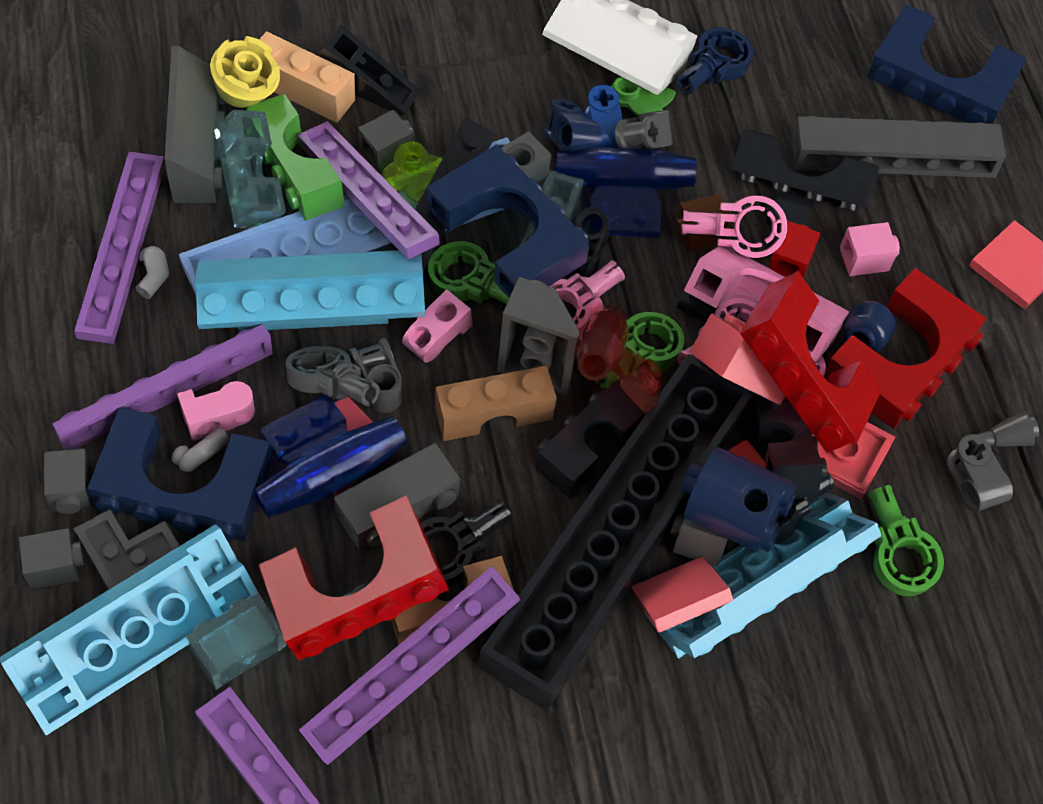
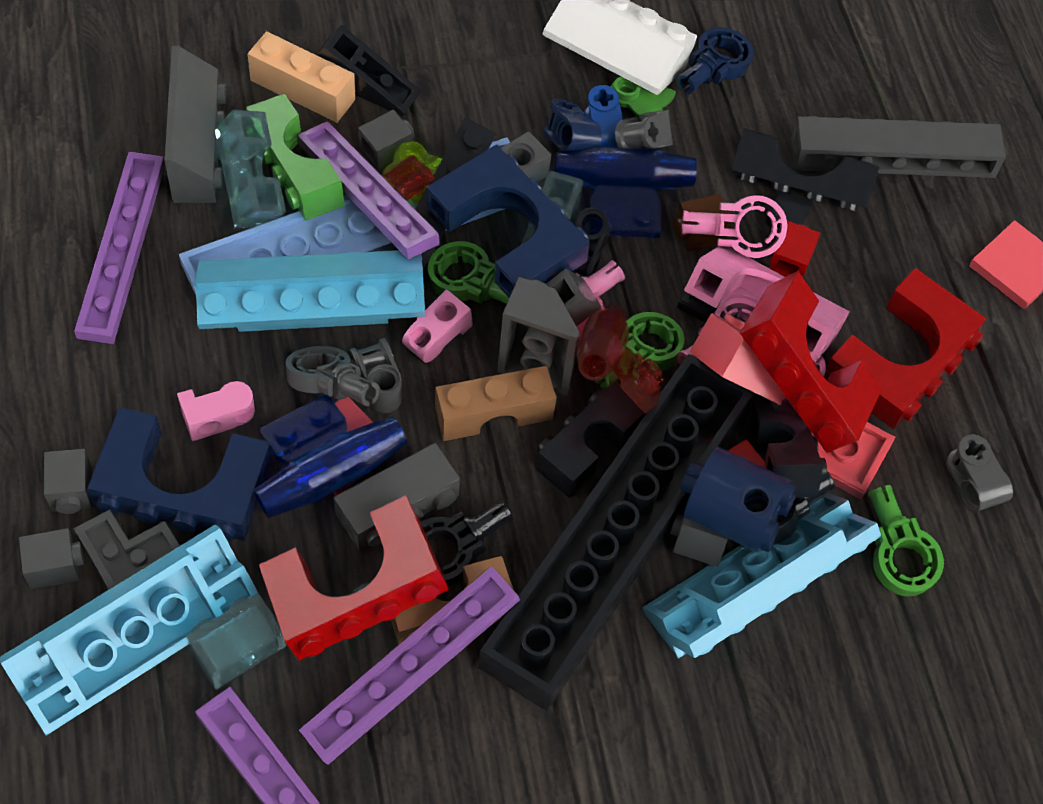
(157, 271): light grey arm -> none
(161, 389): medium lavender plate -> none
(190, 459): light grey arm -> none
(244, 72): light yellow cone -> none
(409, 177): none -> clear red plate
(575, 295): none -> dark grey brick
(681, 594): coral tile -> none
(869, 249): bright pink brick -> none
(871, 324): dark blue head -> none
(970, 99): dark blue arch -> none
(1014, 431): dark grey cone -> none

